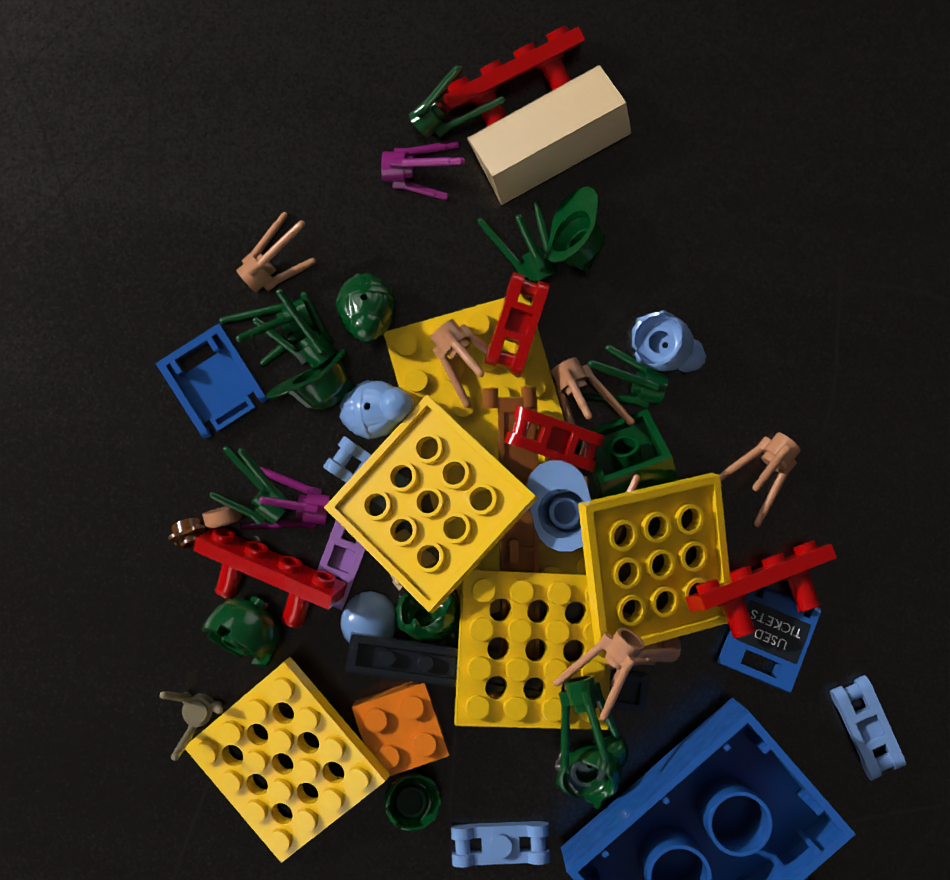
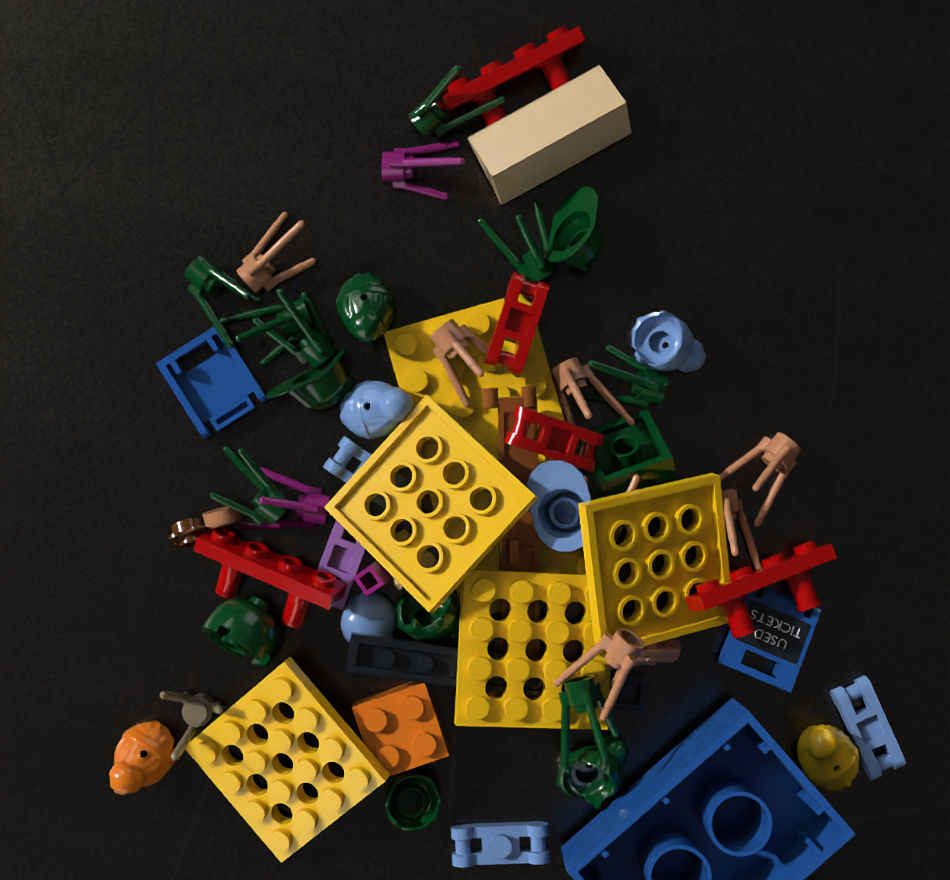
(132, 770): none -> orange piece
(209, 278): none -> dark green plant
(366, 582): none -> magenta piece
(732, 511): none -> nougat plant
(821, 750): none -> yellow piece

